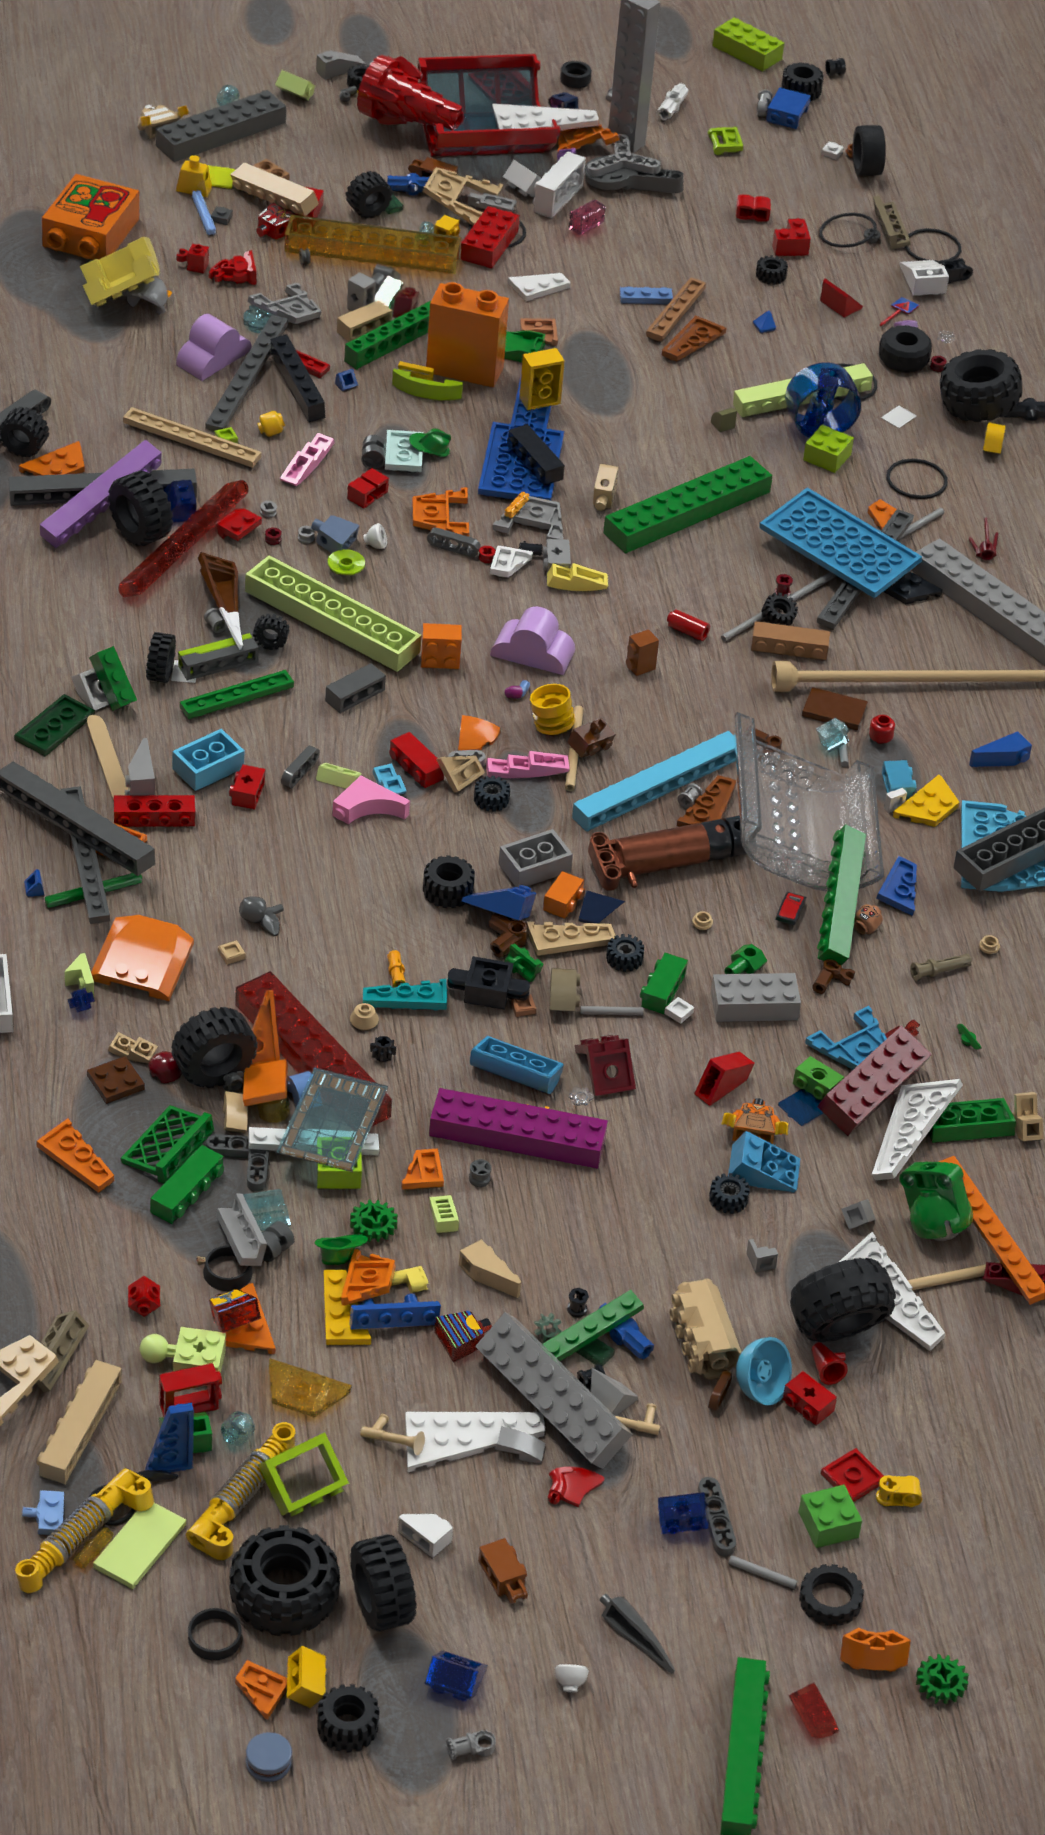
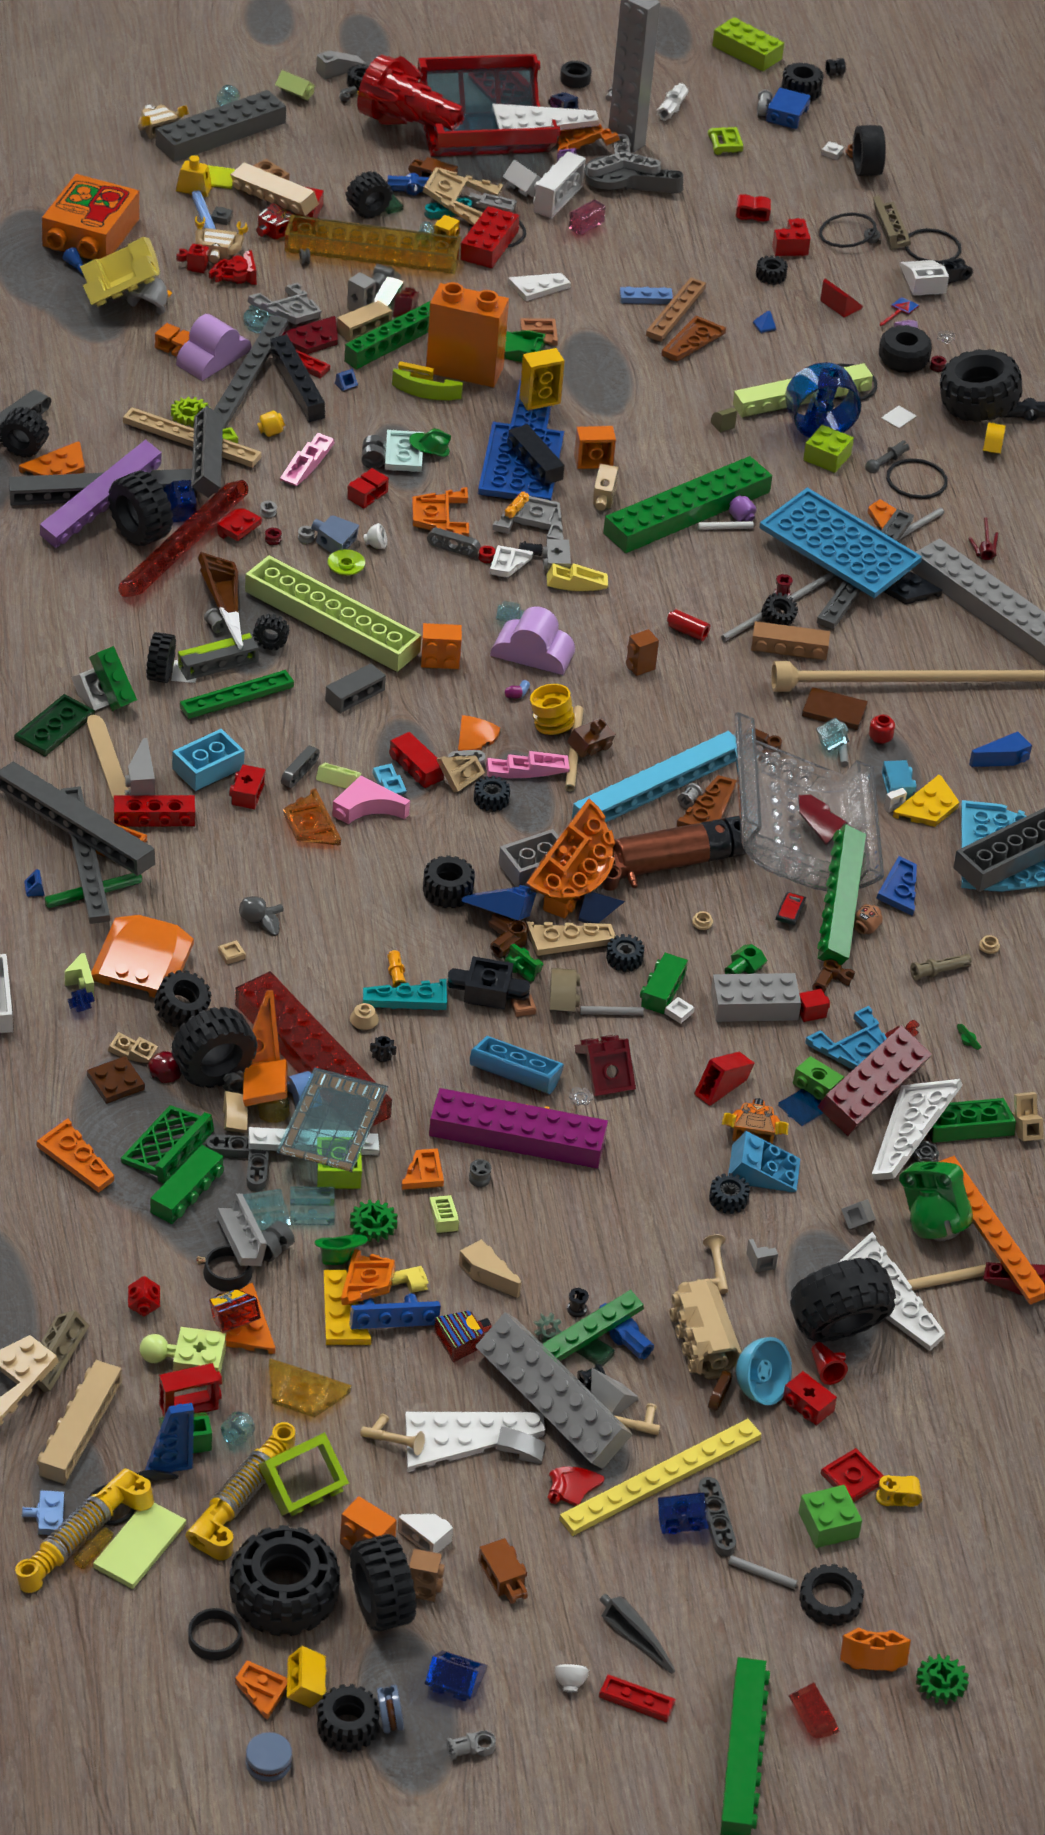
(73, 258): none -> blue cone
(169, 337): none -> orange piece
(183, 985): none -> black tyre
(186, 409): none -> lime gear
(207, 452): none -> dark grey brick
(221, 243): none -> tan torso
(311, 820): none -> clear orange wing
(312, 1205): none -> clear light blue slope
(314, 335): none -> dark red wing
(363, 1522): none -> orange brick
(390, 1708): none -> sand blue head
(427, 1574): none -> medium nougat brick
(437, 210): none -> teal beam
(508, 611): none -> clear light blue head
(578, 857): none -> orange brick
(594, 446): none -> orange brick
(637, 1698): none -> red tile
(660, 1477): none -> light yellow plate
(715, 1242): none -> tan piece
(725, 525): none -> white bar
(742, 509): none -> medium lavender head
(813, 1005): none -> red brick
(820, 817): none -> dark red panel
(893, 453): none -> dark grey pin
(926, 1152): none -> dark grey plate

